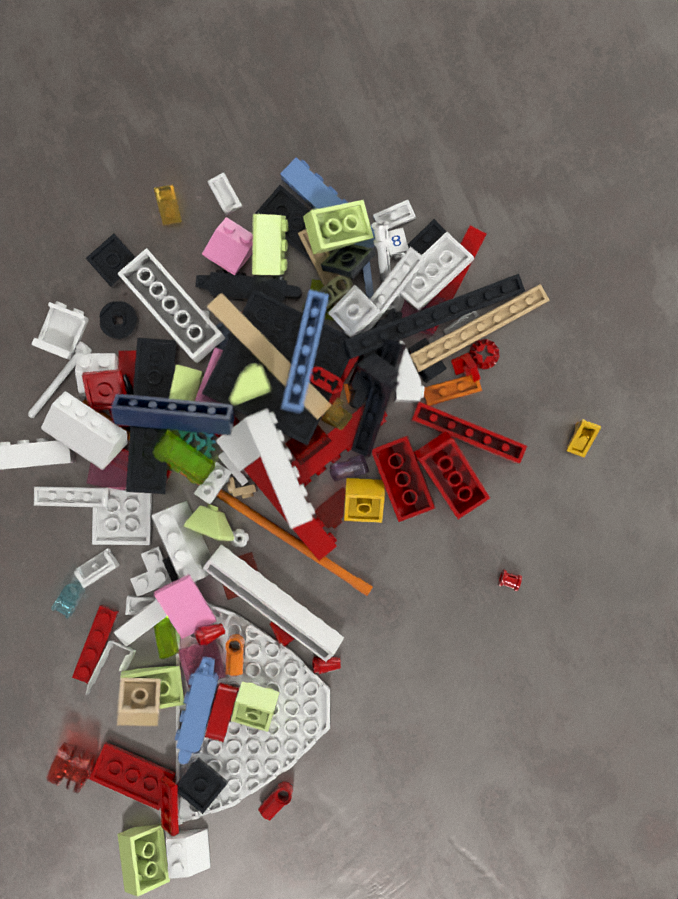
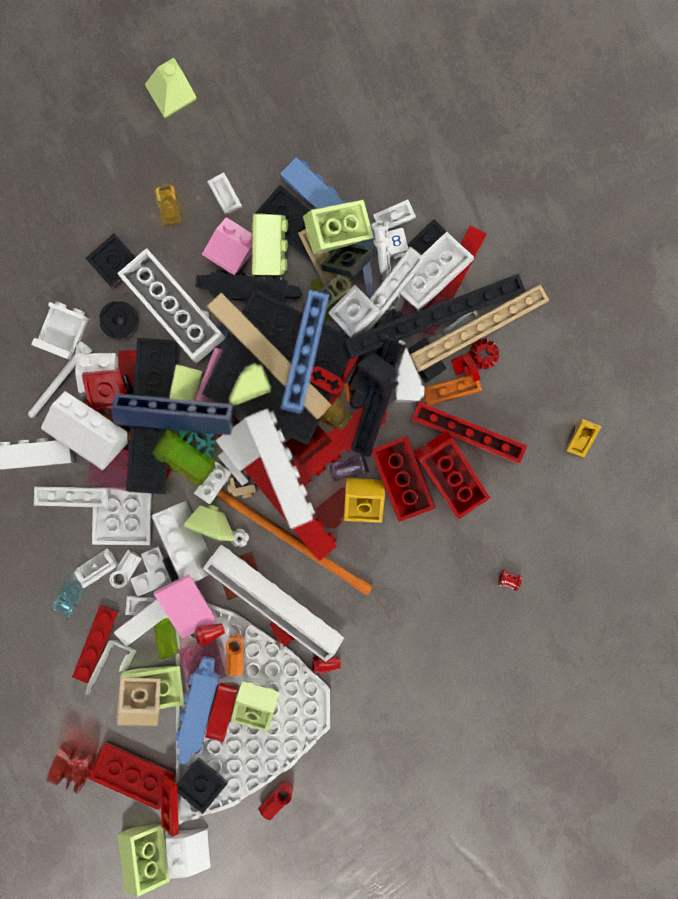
(126, 568): none -> white piece
(170, 88): none -> yellowish green slope

